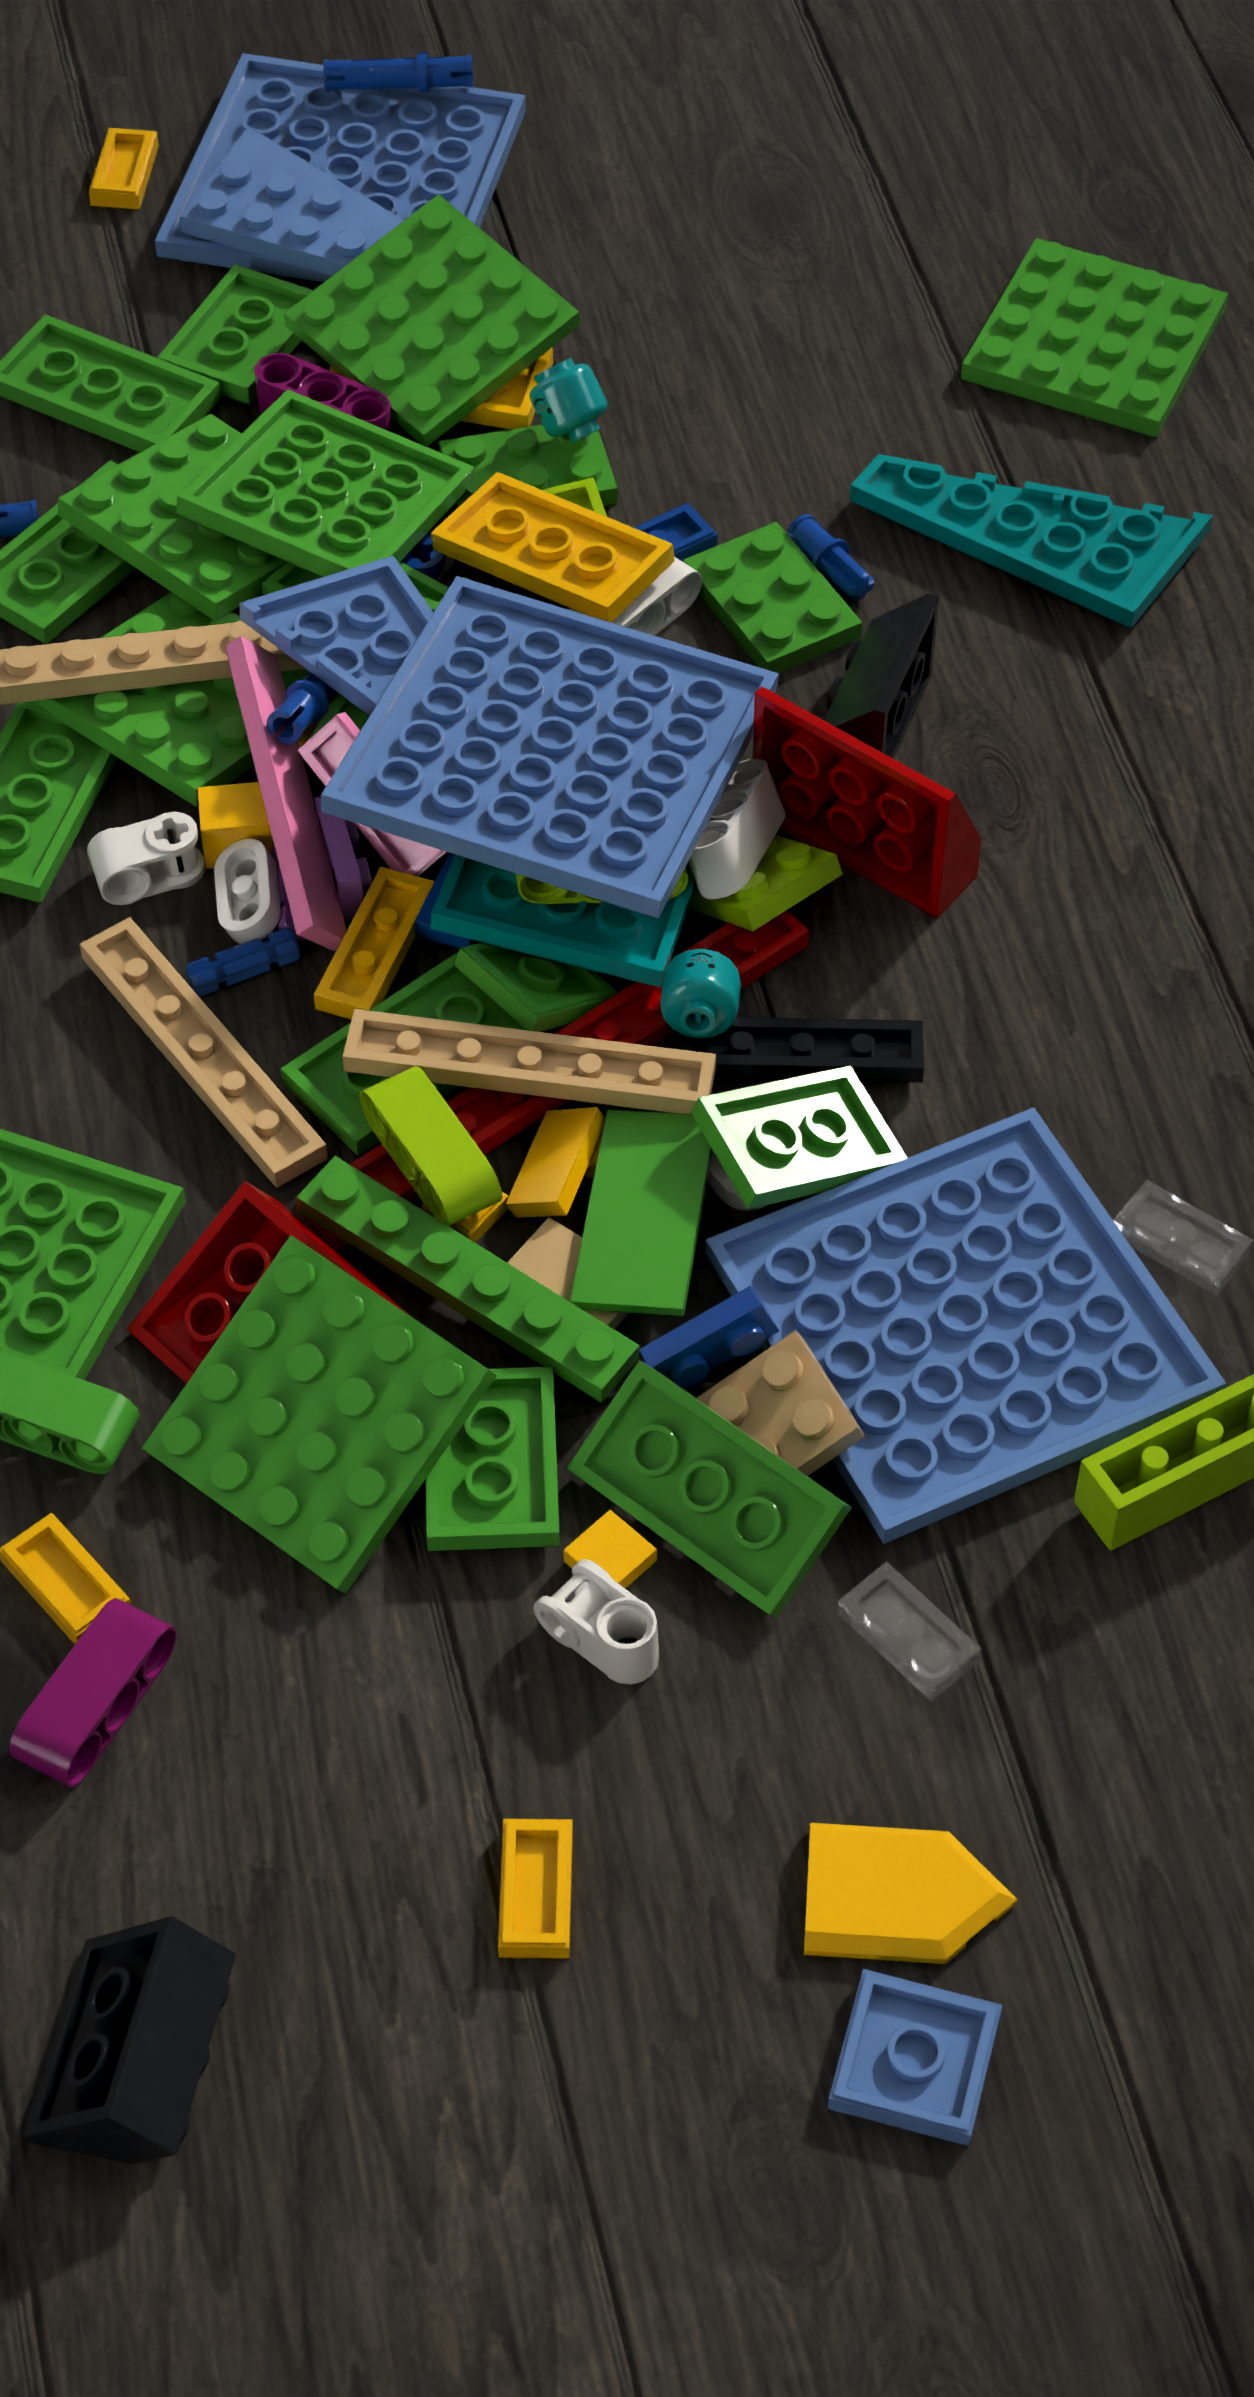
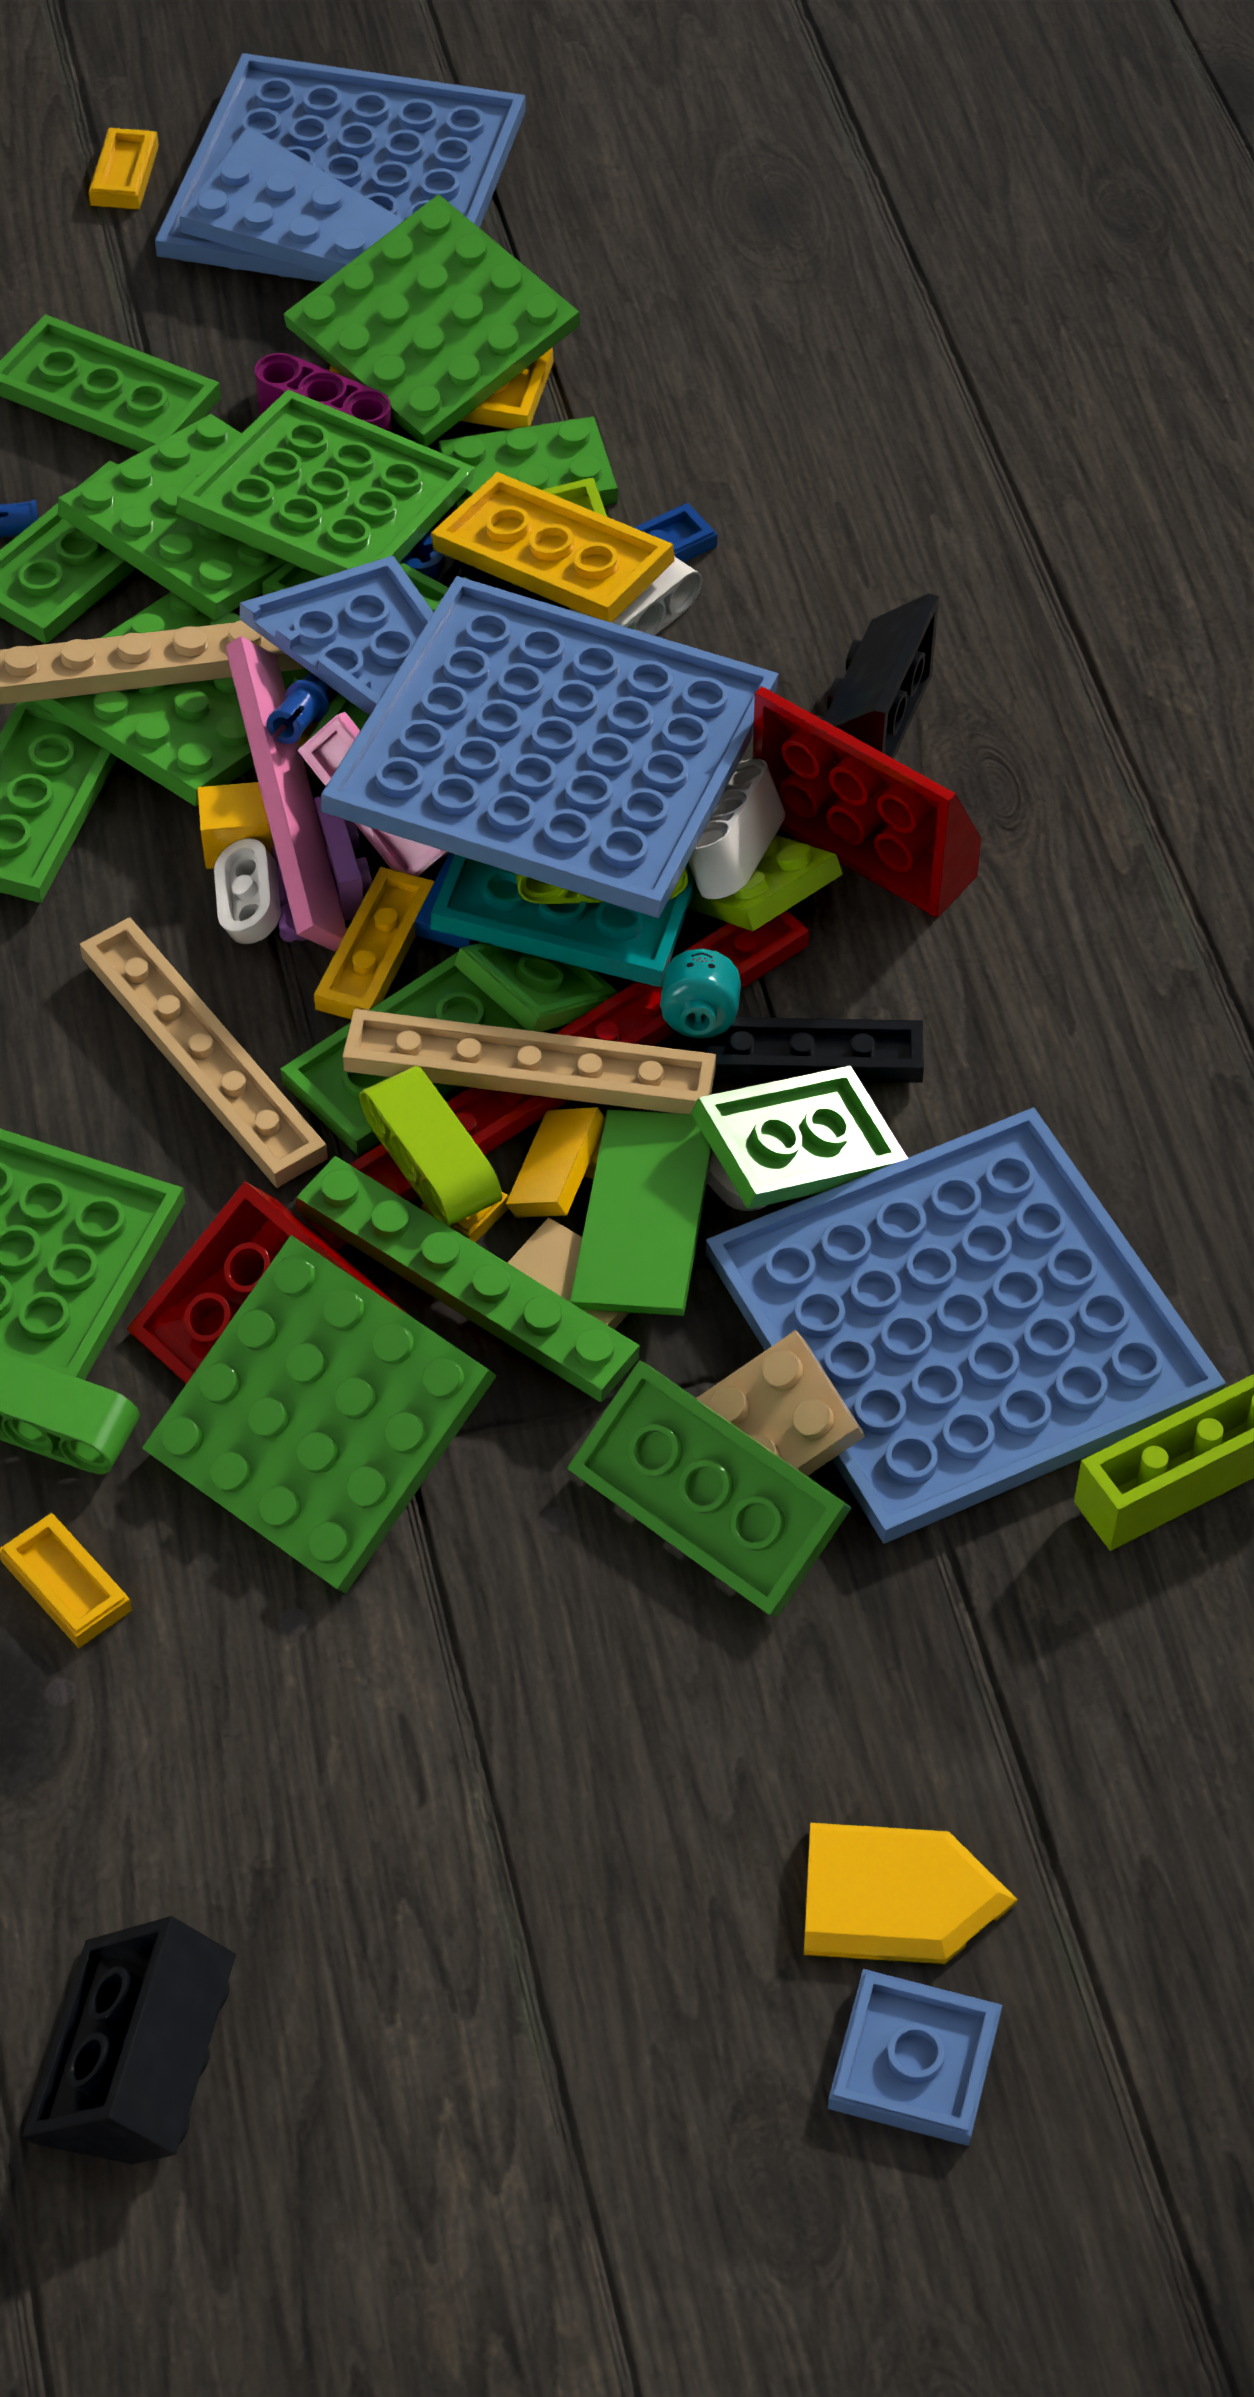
(93, 1692): magenta beam -> none
(141, 862): white piece -> none
(236, 329): bright green plate -> none
(242, 962): blue axle -> none
(398, 73): blue pin -> none
(499, 1470): bright green plate -> none
(535, 1888): yellow tile -> none
(568, 400): teal head -> none
(596, 1613): white piece -> none
(614, 1548): yellow tile -> none
(711, 1339): blue plate -> none
(774, 599): bright green plate -> none
(830, 556): blue axle -> none
(909, 1631): clear plate -> none
(1044, 534): teal wing -> none
(1095, 337): bright green plate -> none
(1183, 1237): clear plate -> none

